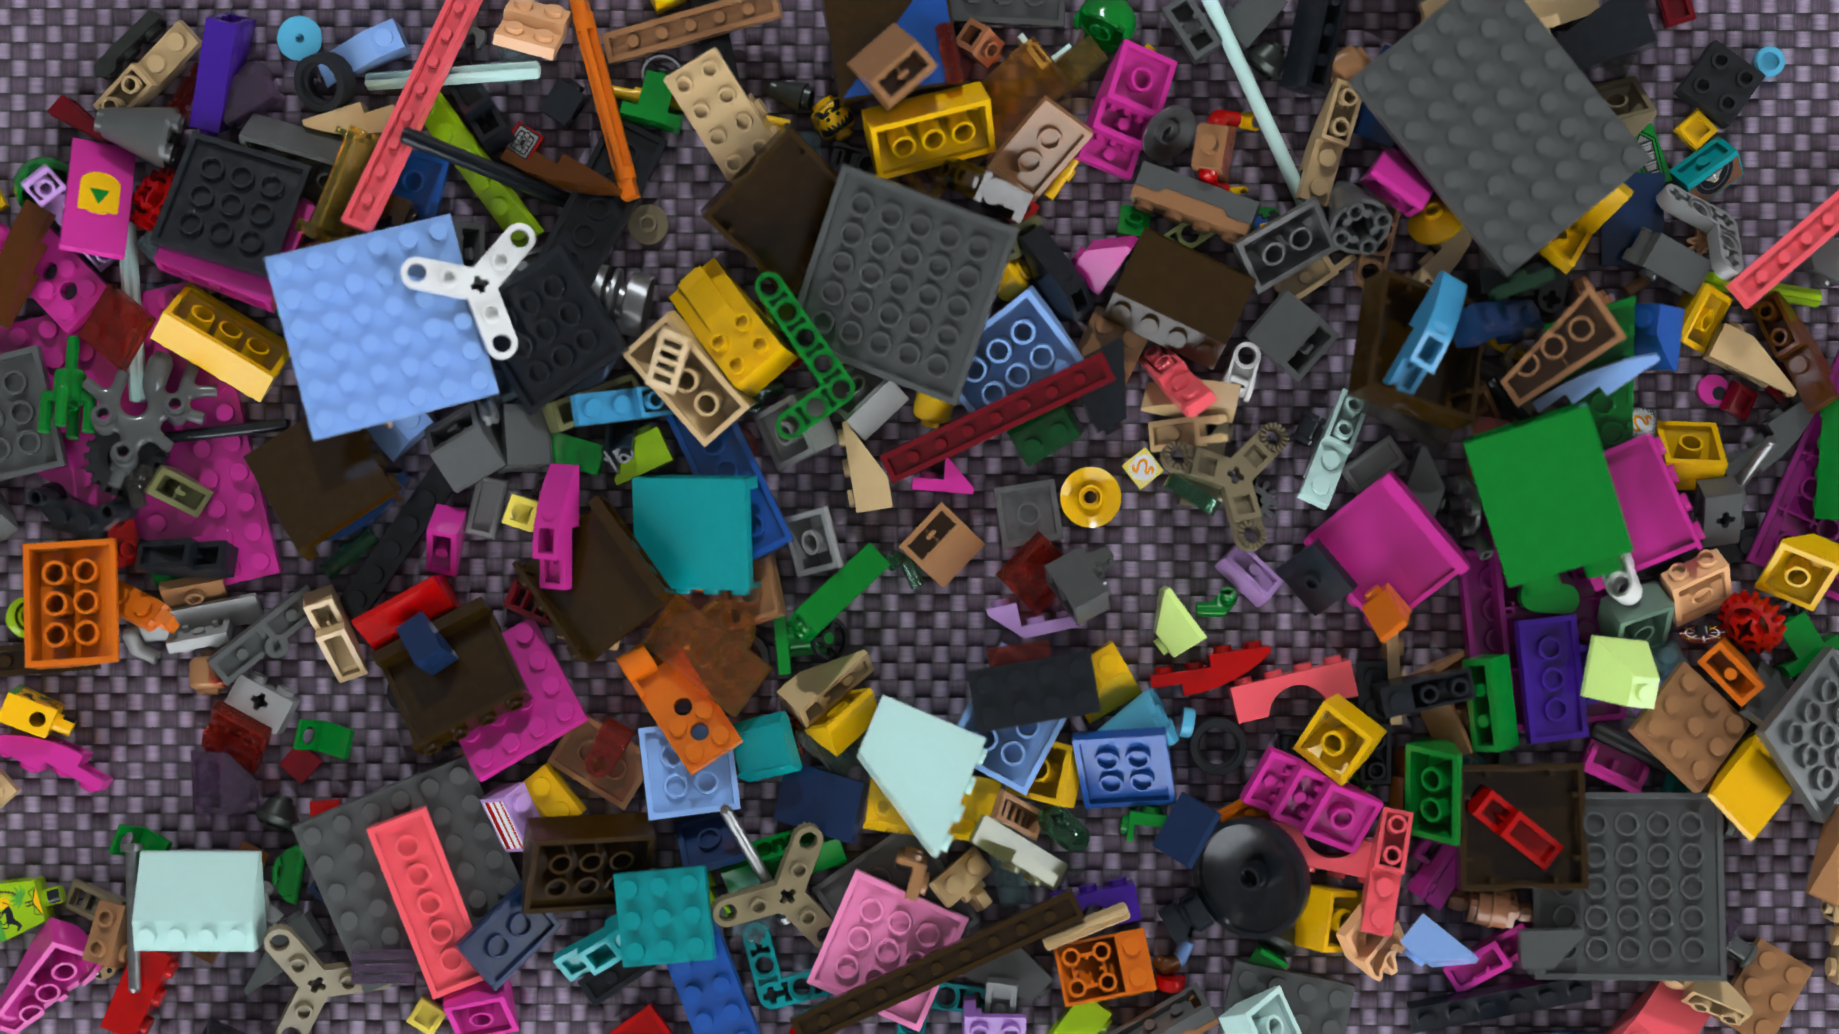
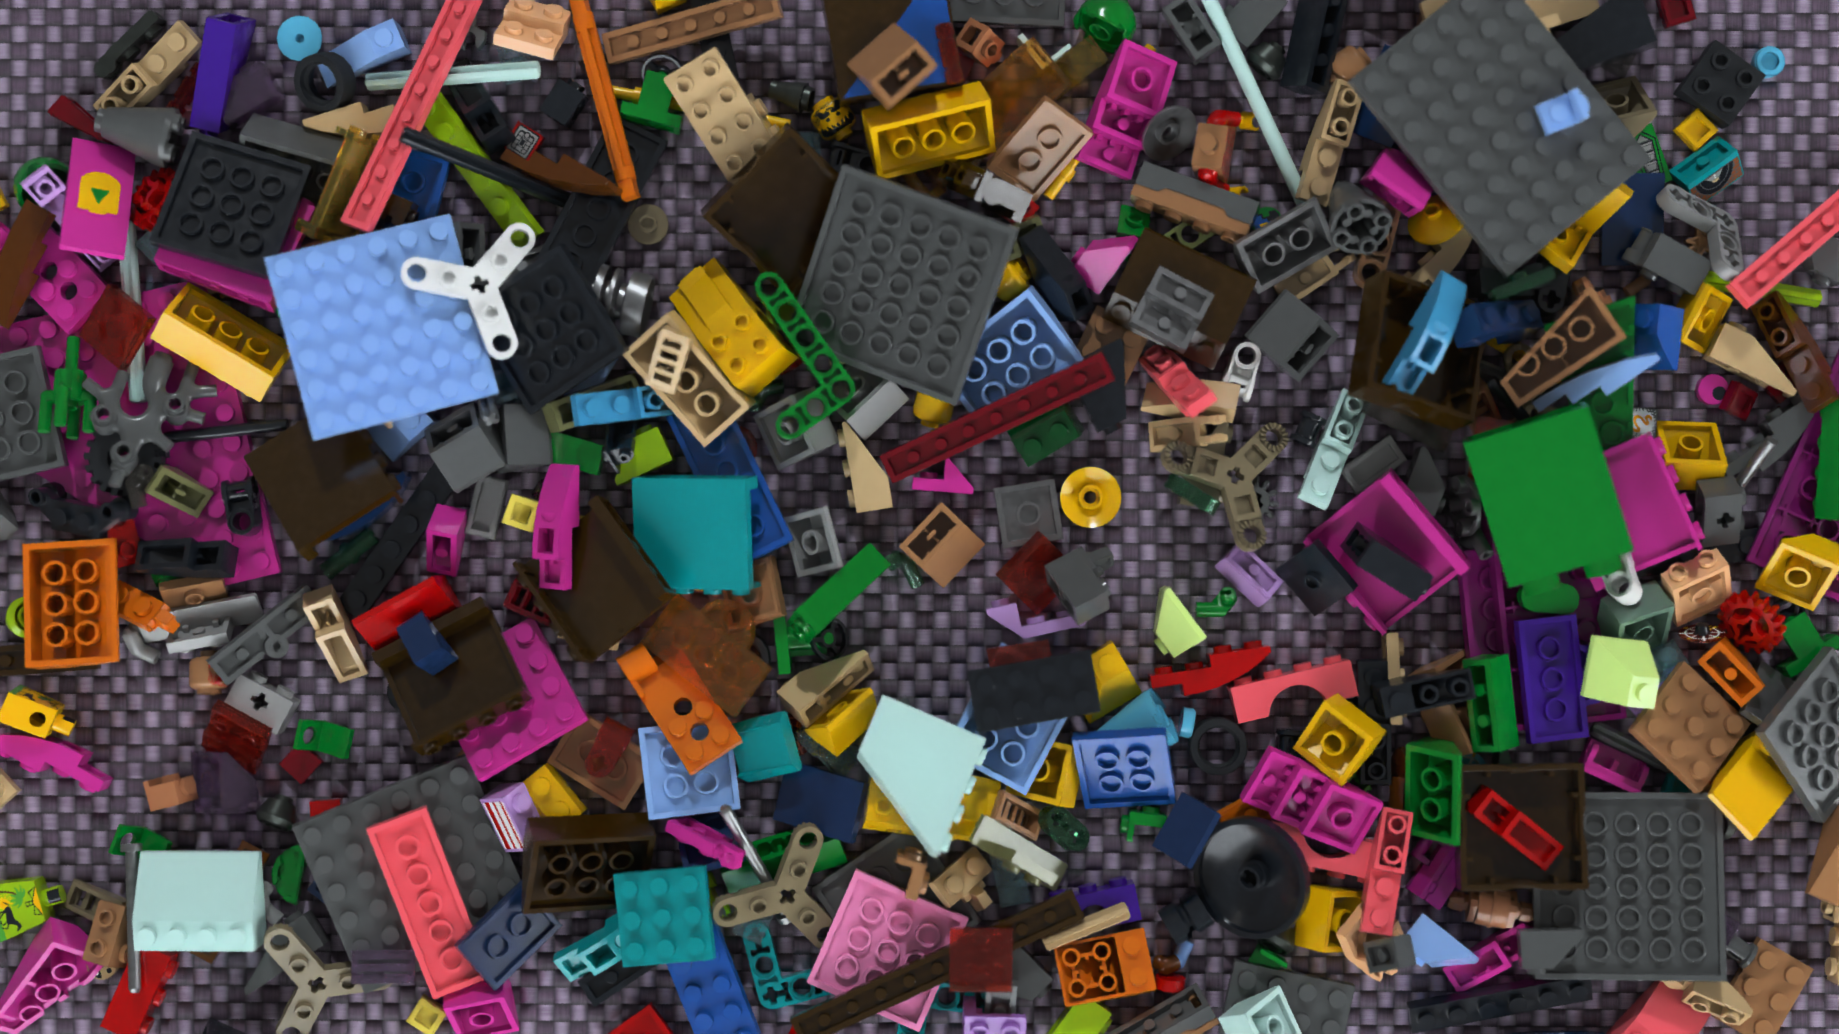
(170, 791): none -> nougat brick
(242, 503): none -> black piece
(707, 840): none -> dark pink hinge
(981, 959): none -> clear red plate
(1142, 468): tile -> none
(1171, 309): none -> flat silver slope
(1386, 562): none -> black slope
(1386, 611): orange slope -> none
(1389, 953): none -> dark grey slope
(1563, 111): none -> light blue bracket

